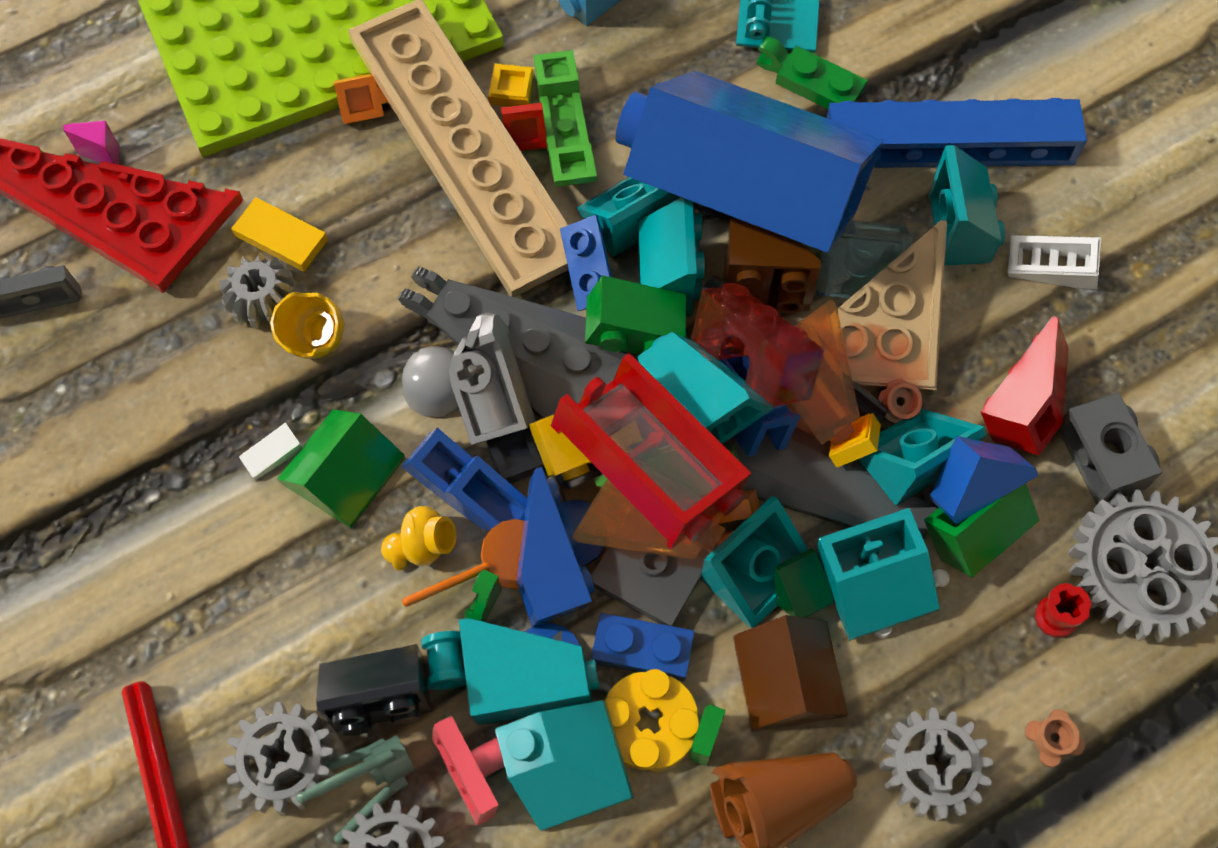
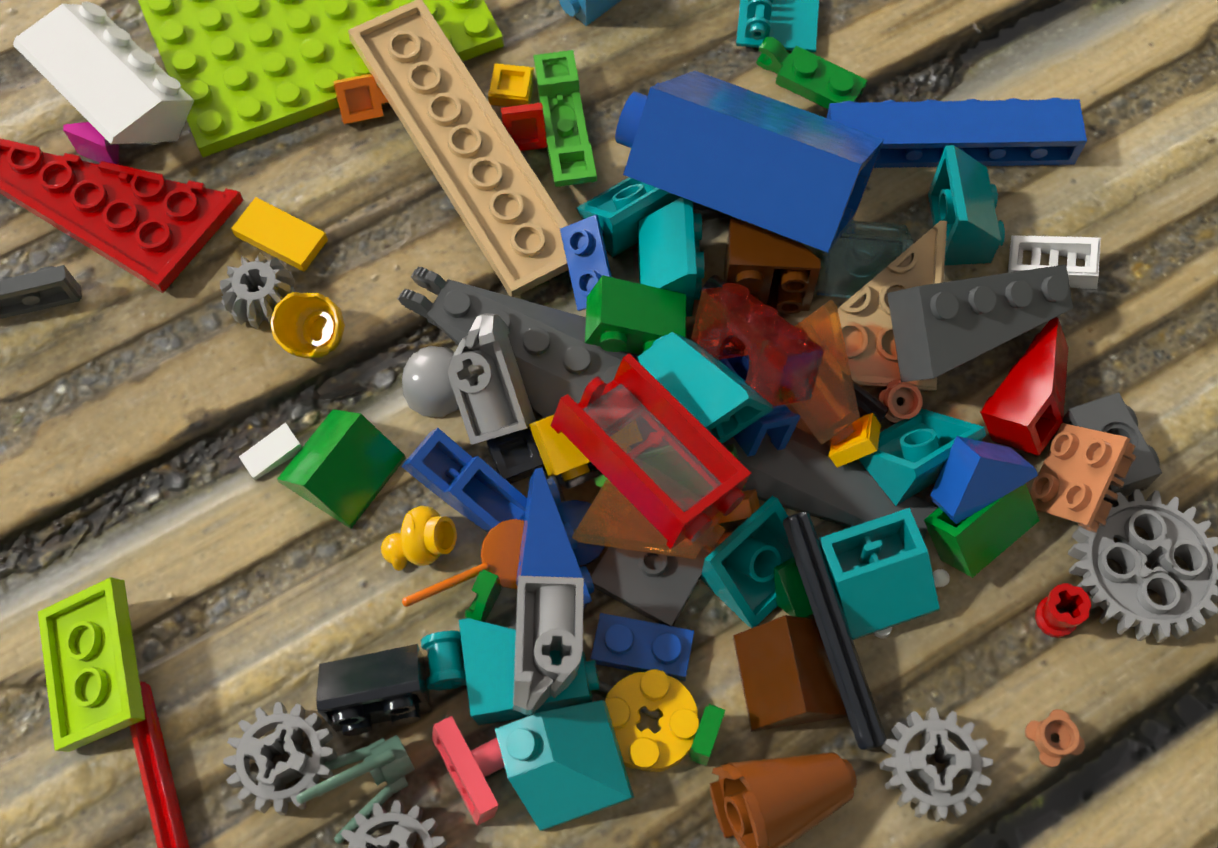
(90, 665): none -> lime plate
(106, 75): none -> white slope
(546, 620): none -> light grey piece
(834, 631): none -> black axle
(962, 319): none -> dark grey wedge
(1079, 474): none -> nougat hinge

